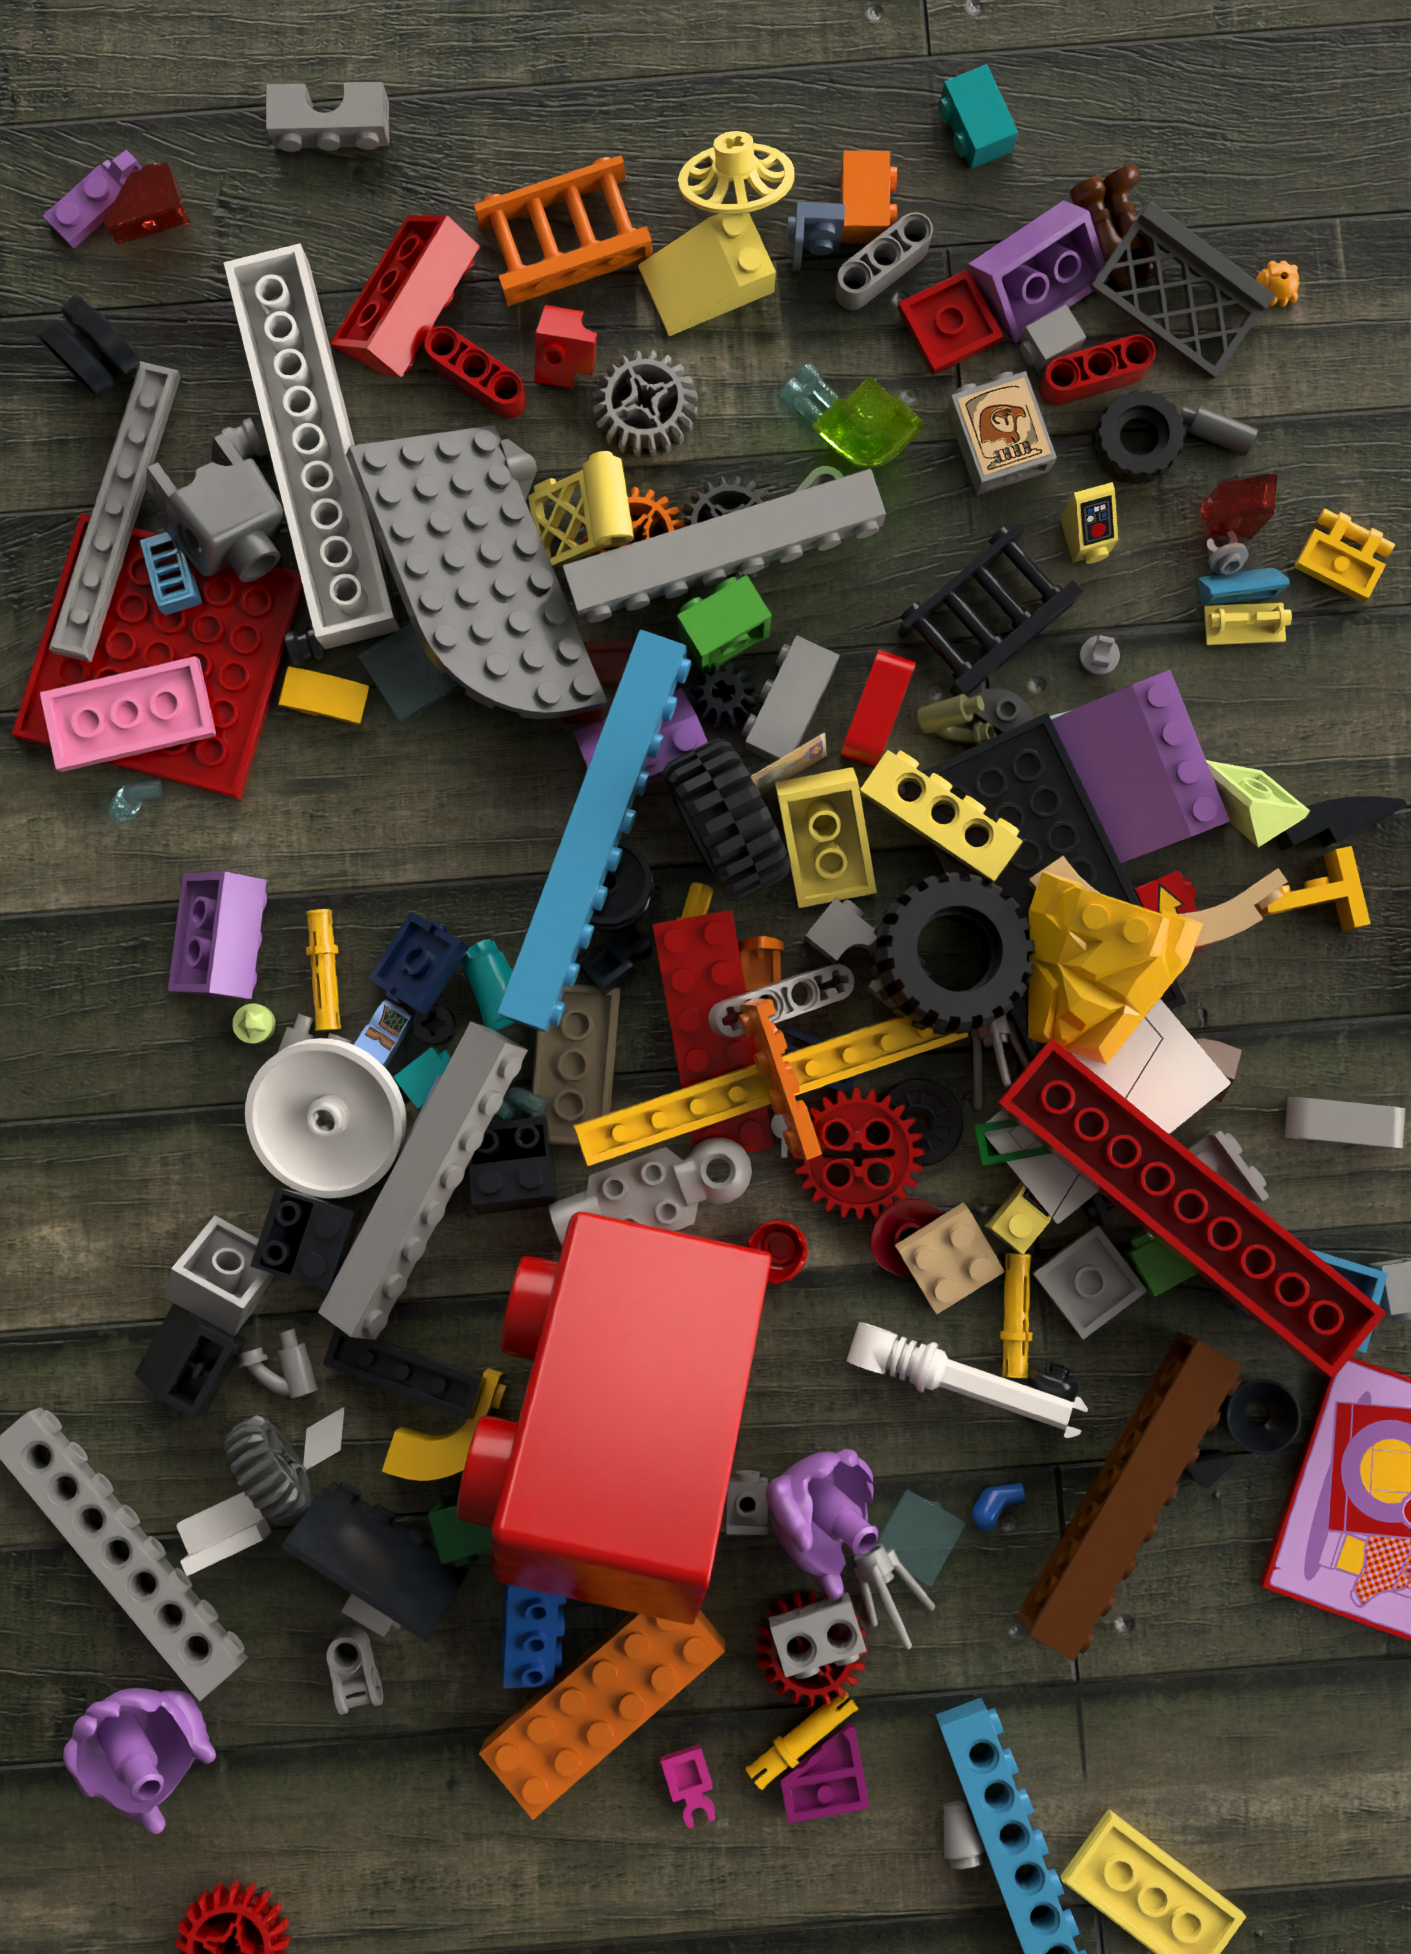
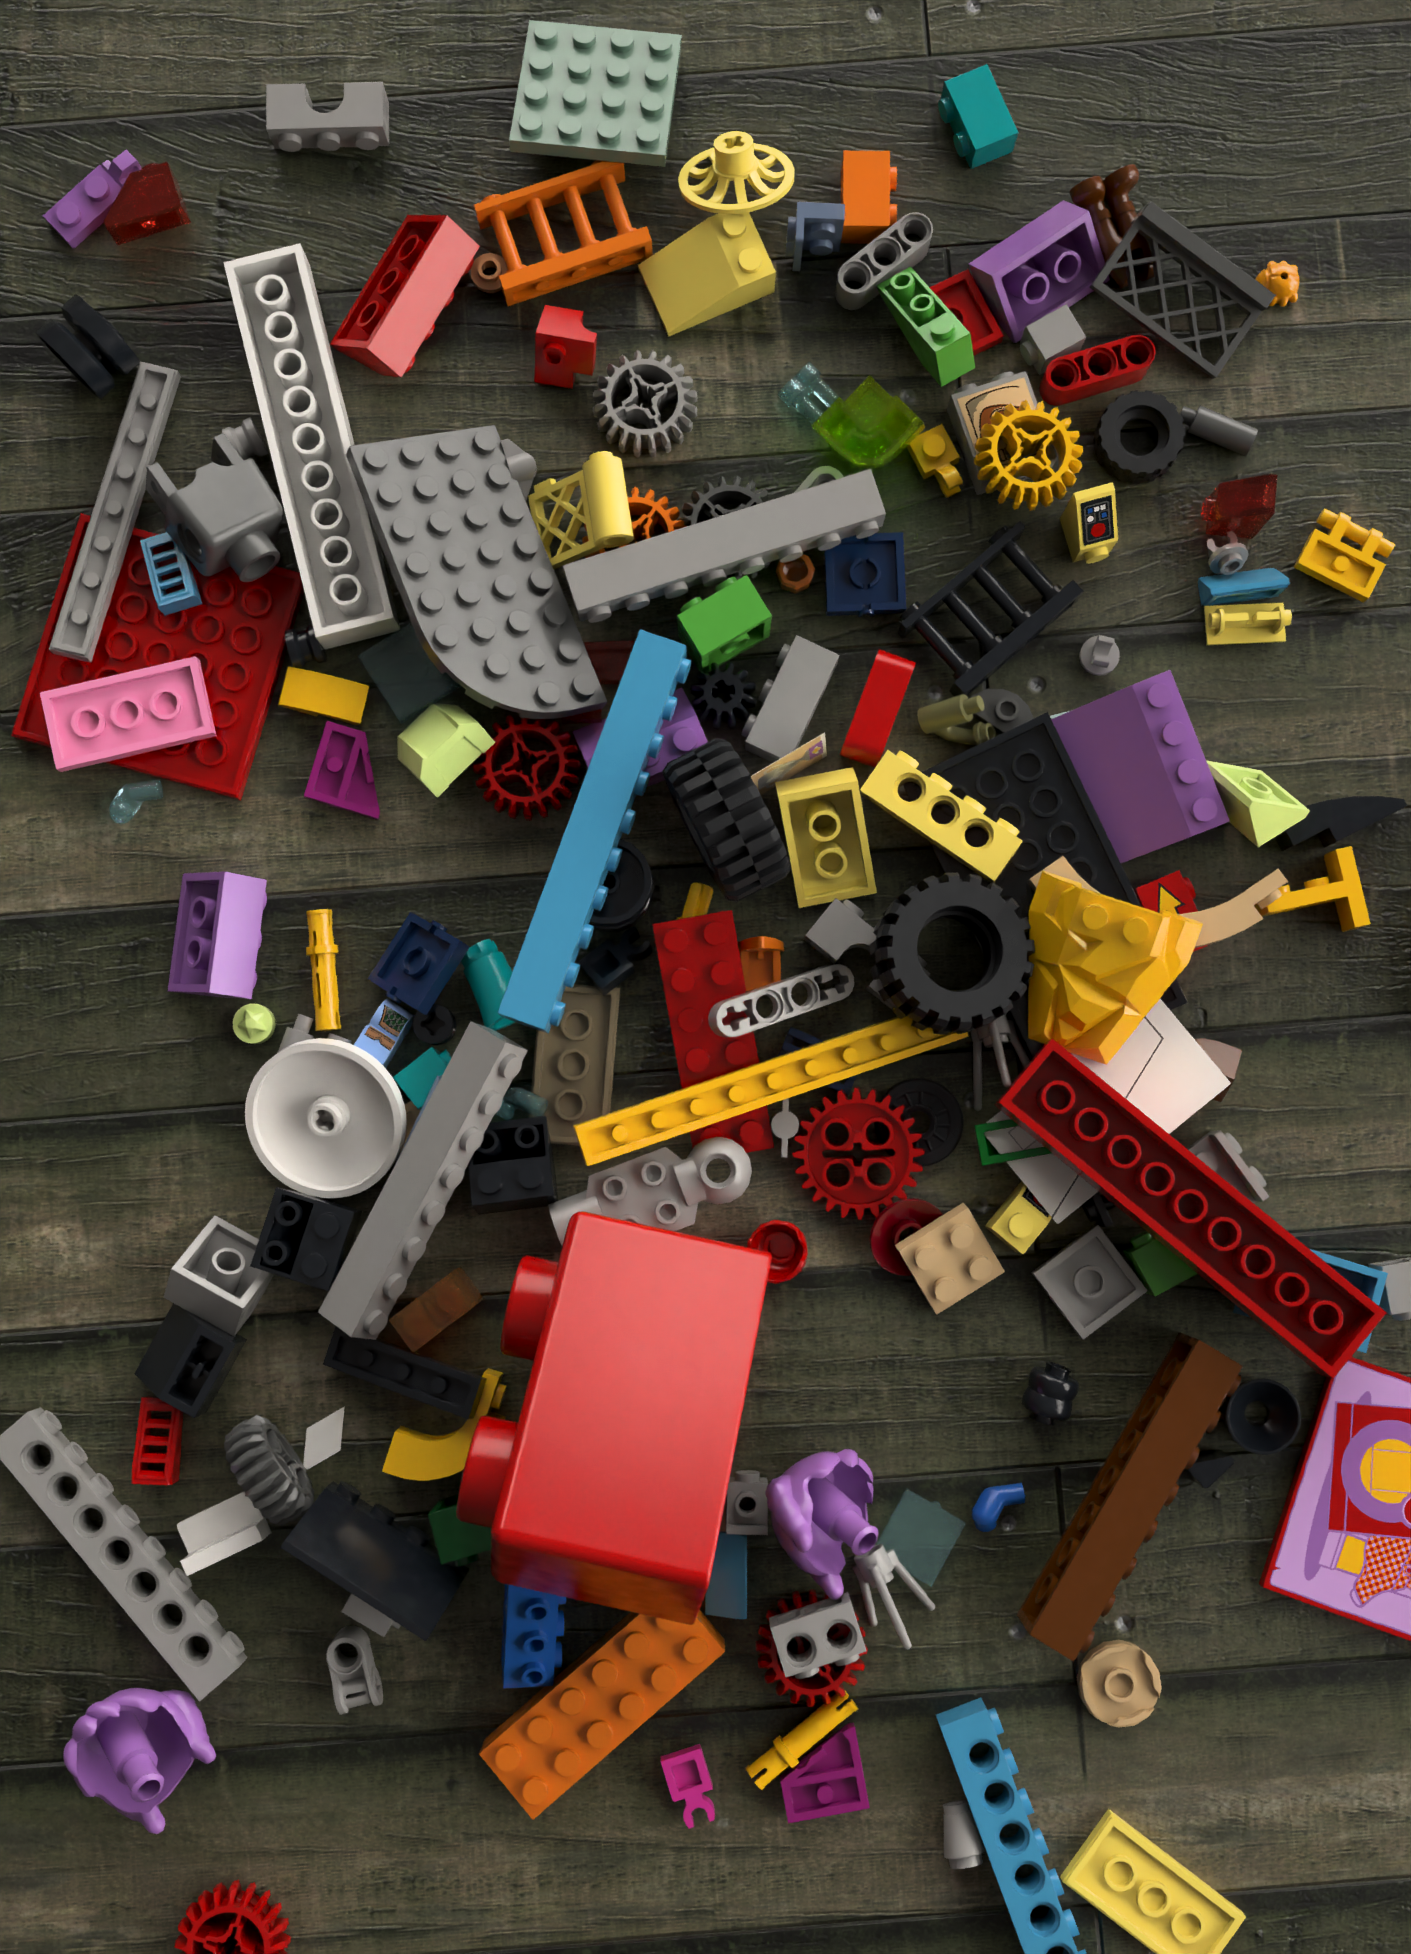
(142, 1456): none -> red slope
(295, 1365): light grey plant -> none
(343, 772): none -> magenta wing
(436, 1309): none -> clear orange brick
(441, 745): none -> yellowish green slope
(468, 356): red beam -> none
(486, 283): none -> medium nougat plate
(538, 799): none -> red gear
(596, 93): none -> plate
(728, 1580): none -> dark azure slope
(770, 1044): orange wing -> none
(796, 574): none -> dark orange tile
(866, 576): none -> dark blue plate
(929, 326): none -> bright green slope
(930, 1368): white piece -> none
(935, 456): none -> yellow plate
(1010, 429): none -> yellow gear
(1016, 1316): yellow pin -> none
(1119, 1683): none -> tan tile
(1345, 1122): light grey beam -> none

